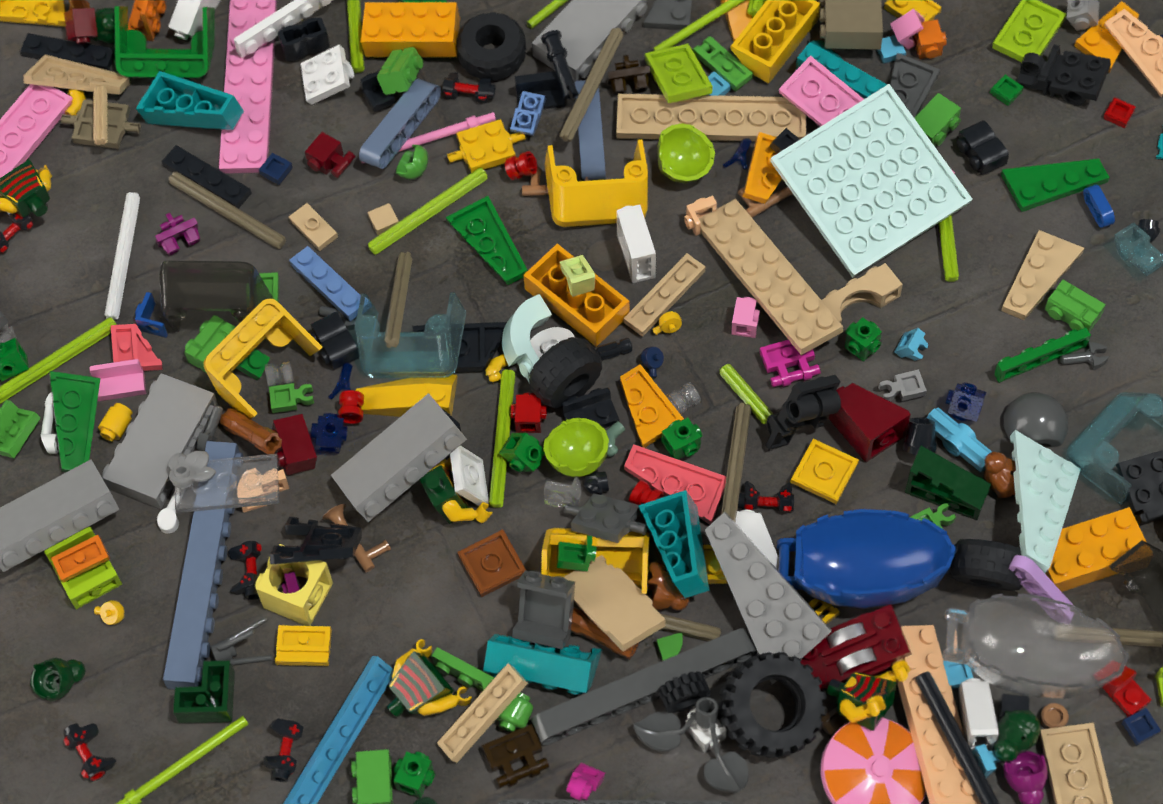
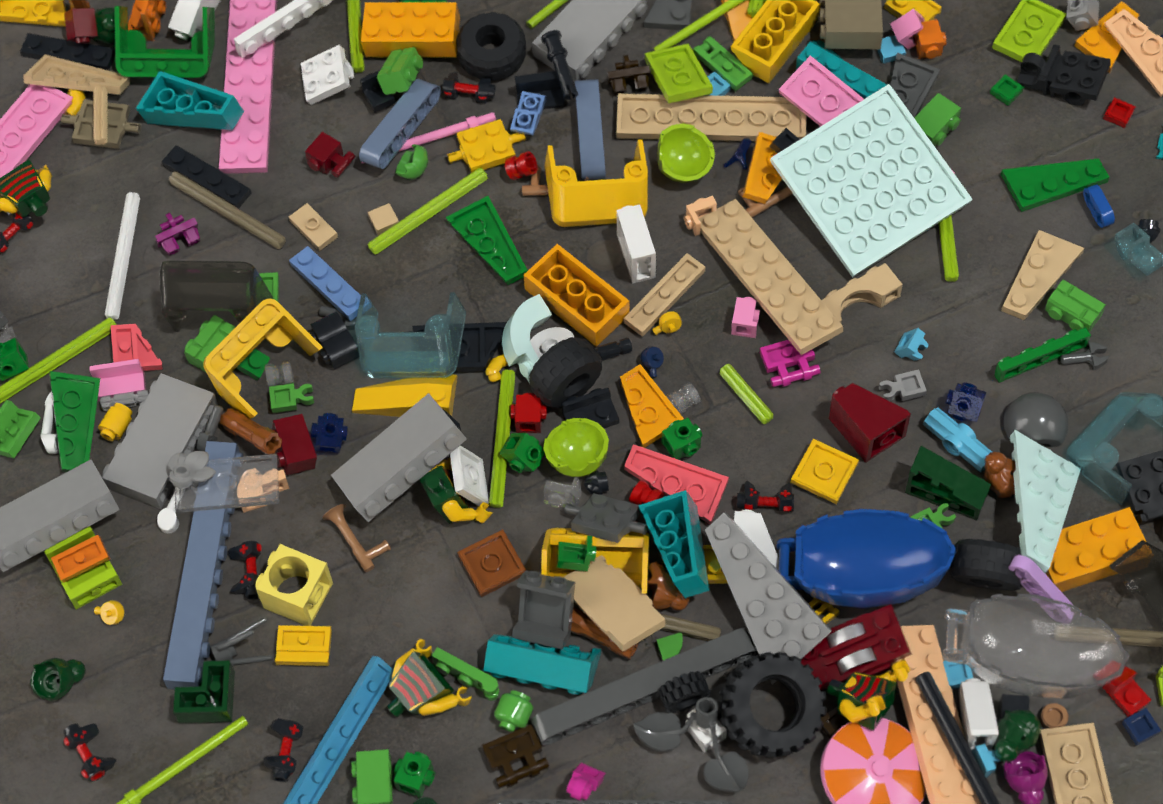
(128, 399): none -> light grey axle
(143, 315): blue bracket -> none
(275, 168): dark blue plate -> none
(291, 583): magenta plate -> none
(304, 39): black brick -> none
(320, 544): black wing -> none
(344, 380): clear blue bar -> none
(351, 404): red wheel -> none
(398, 300): dark tan axle -> none
(482, 713): tan plate -> none
(578, 275): yellowish green slope -> none
(591, 84): dark tan axle -> none
(612, 433): sand green arm -> none
(736, 460): dark tan axle -> none
(805, 406): black plate -> none
(863, 338): green brick -> none
(920, 433): black piece -> none
(982, 147): black brick -> none

